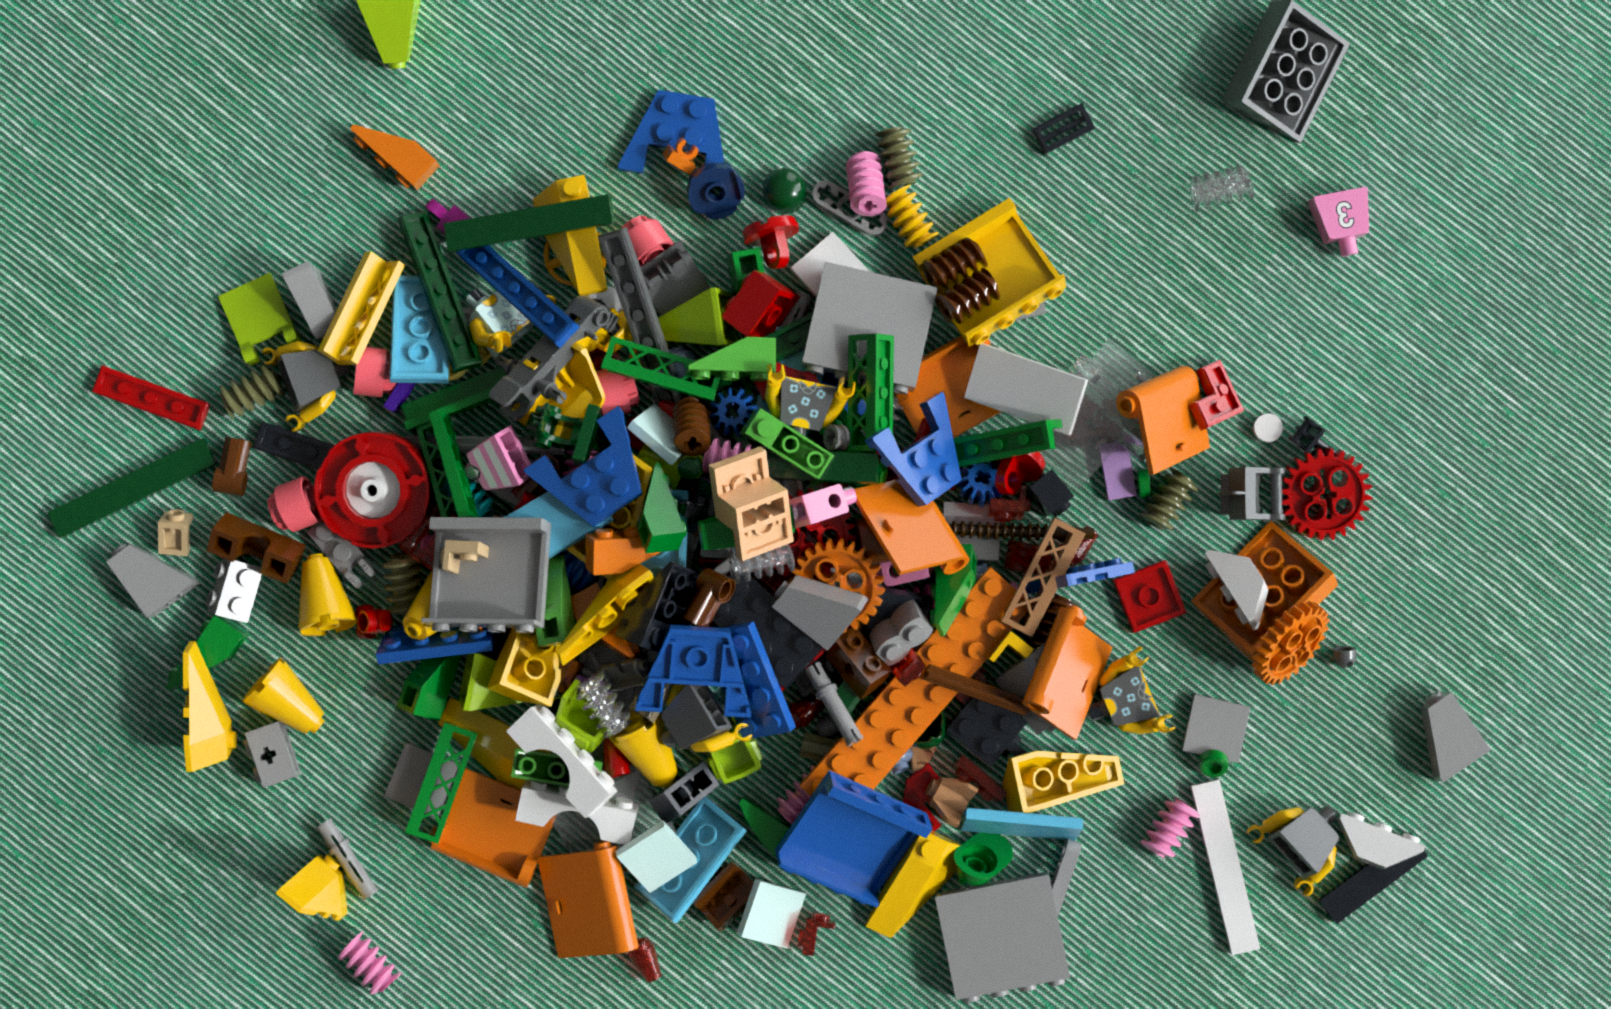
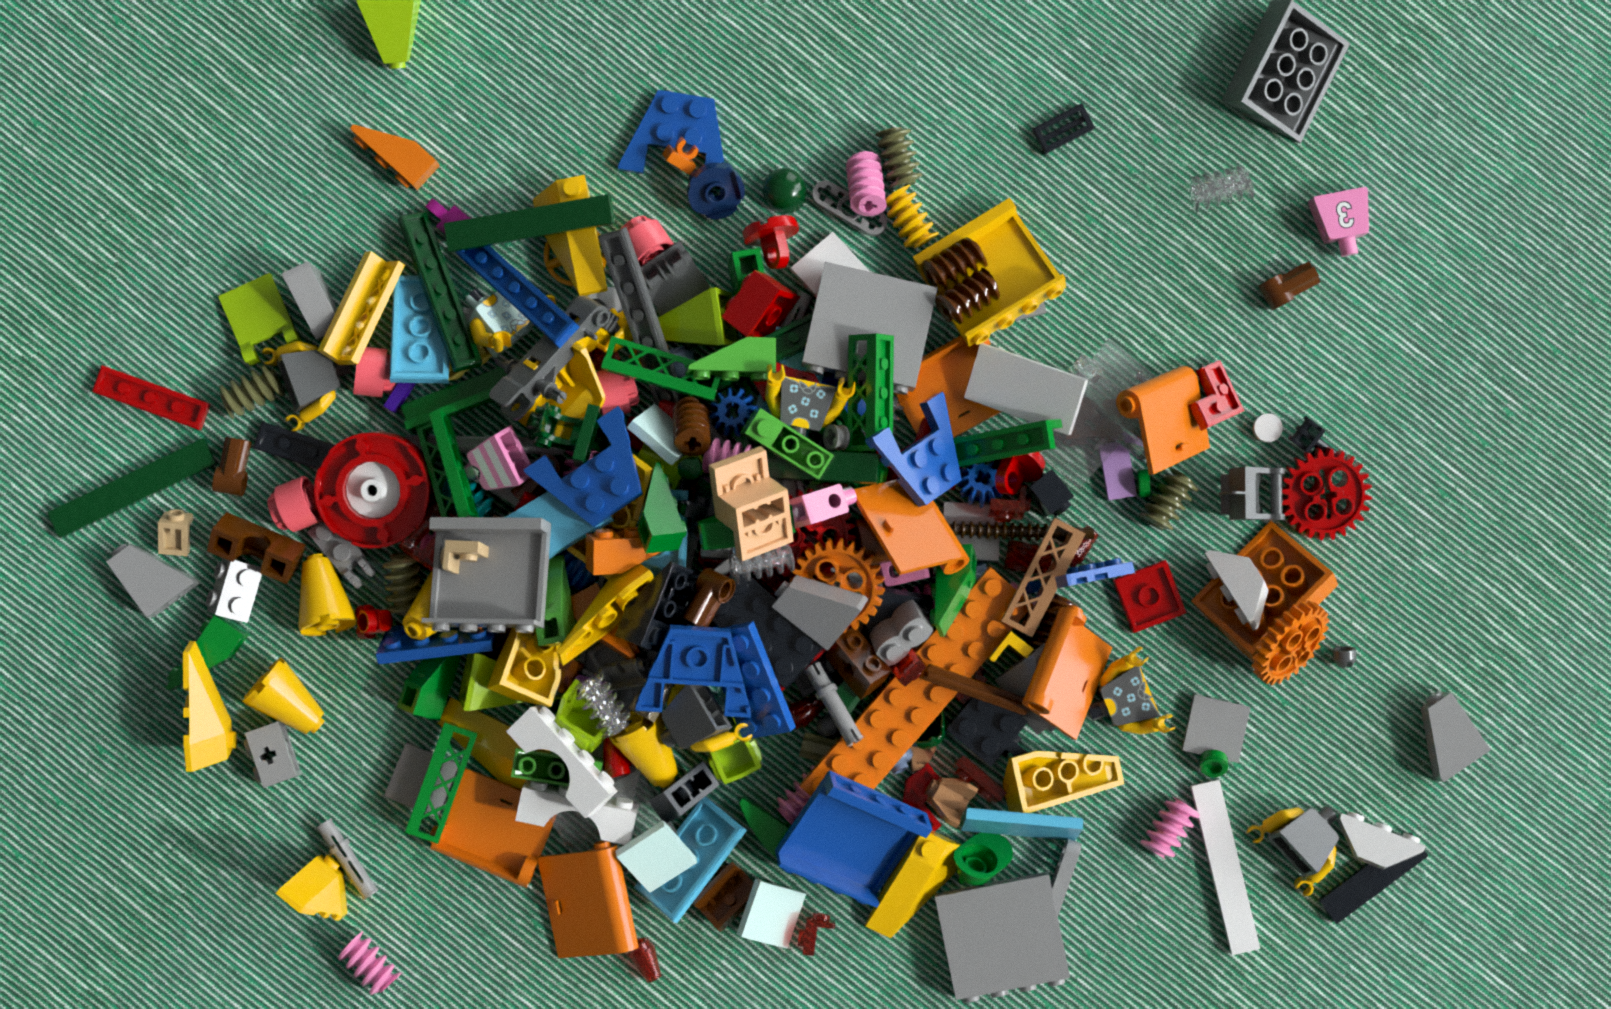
(1284, 287): none -> reddish brown piece

